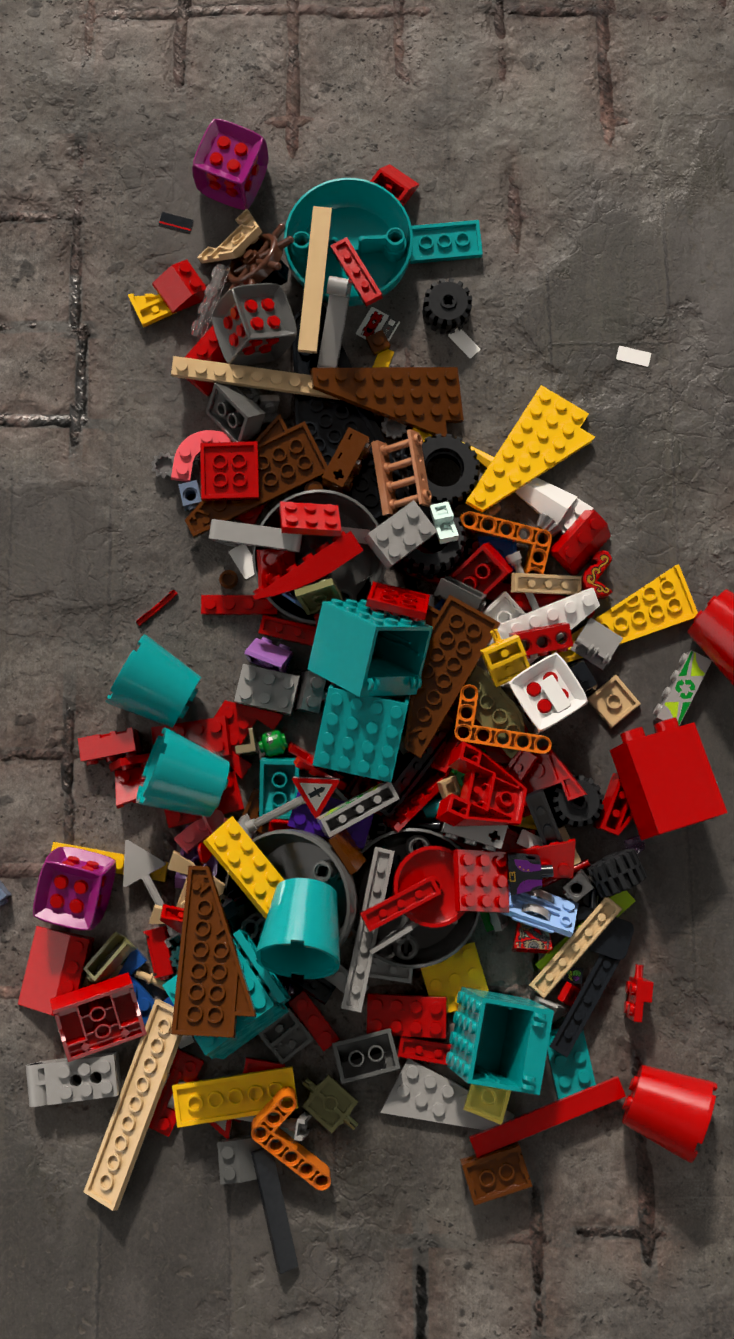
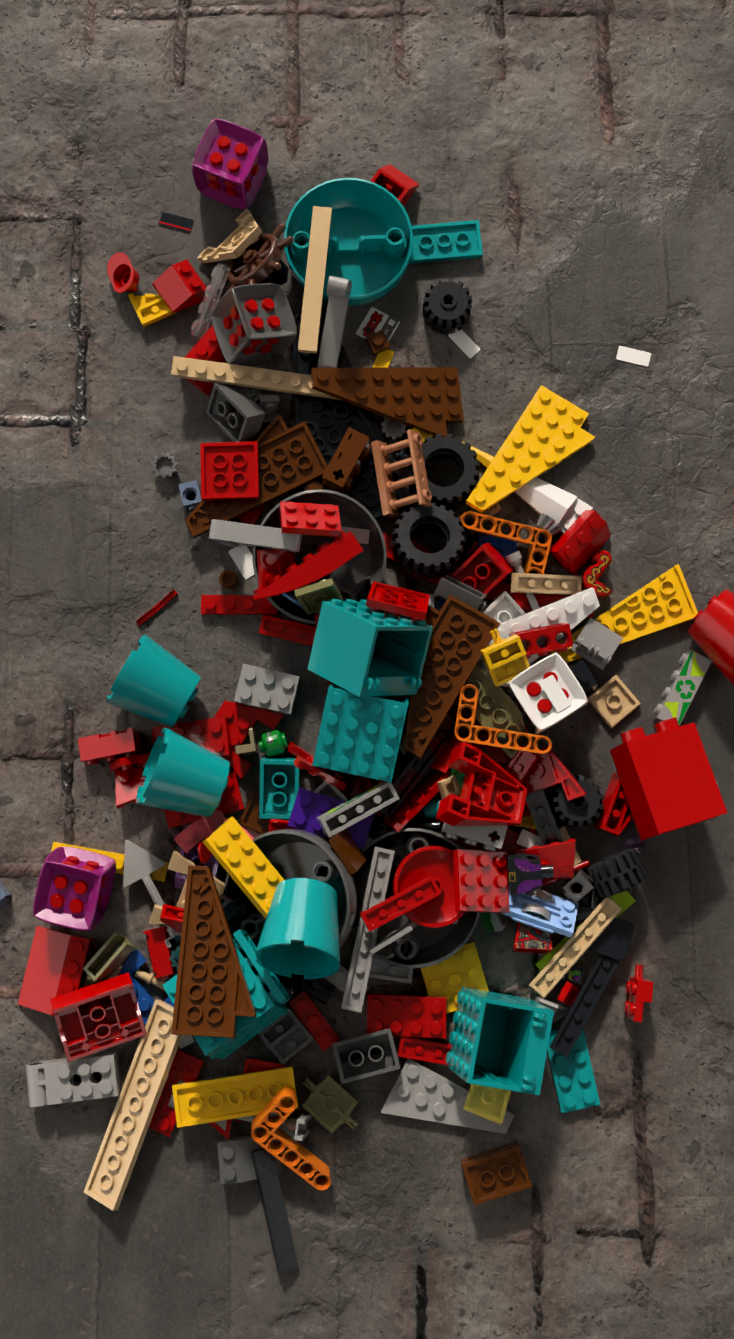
(122, 273): none -> red piece
(190, 449): coral plate -> none
(269, 656): medium lavender slope -> none
(310, 693): flat silver brick -> none
(313, 792): light grey piece -> none
(356, 271): red plate -> none
(400, 534): light grey brick -> none
(443, 522): light aqua slope -> none
(547, 1116): red tile -> none
(670, 1109): red cone -> none

